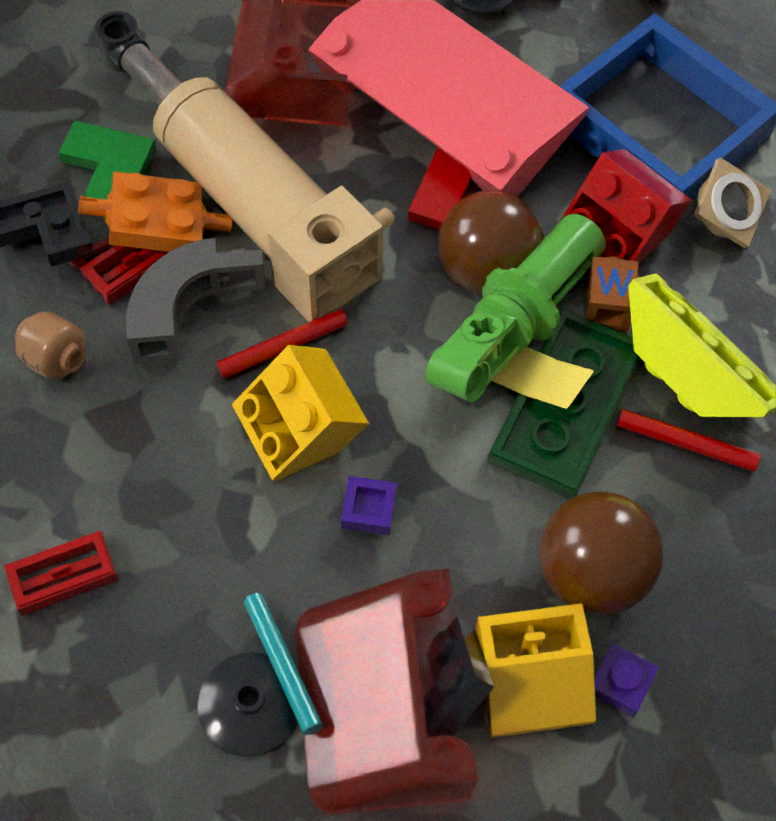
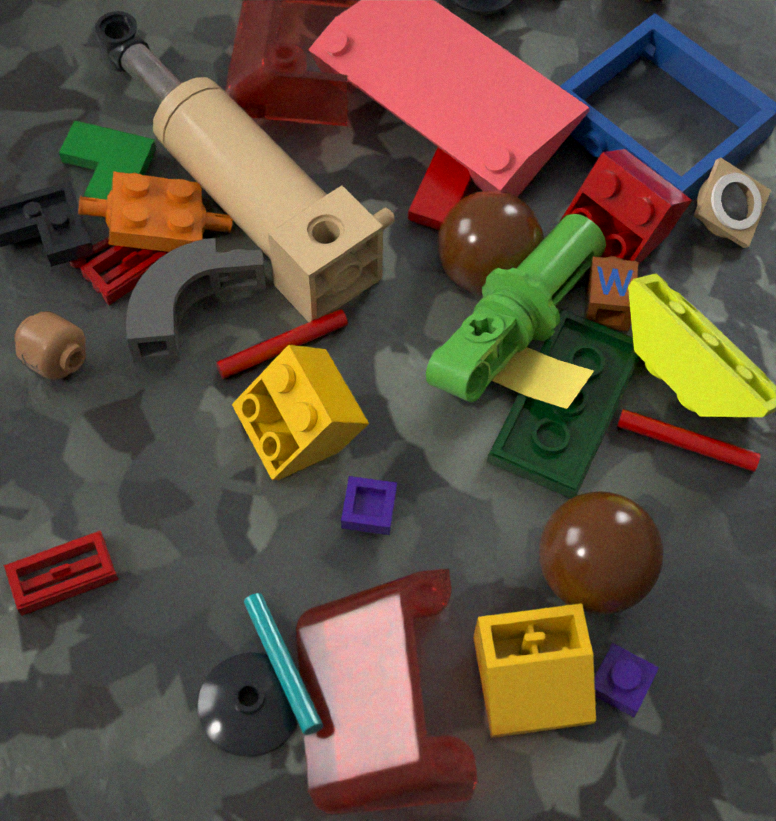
(458, 676): black plate -> none

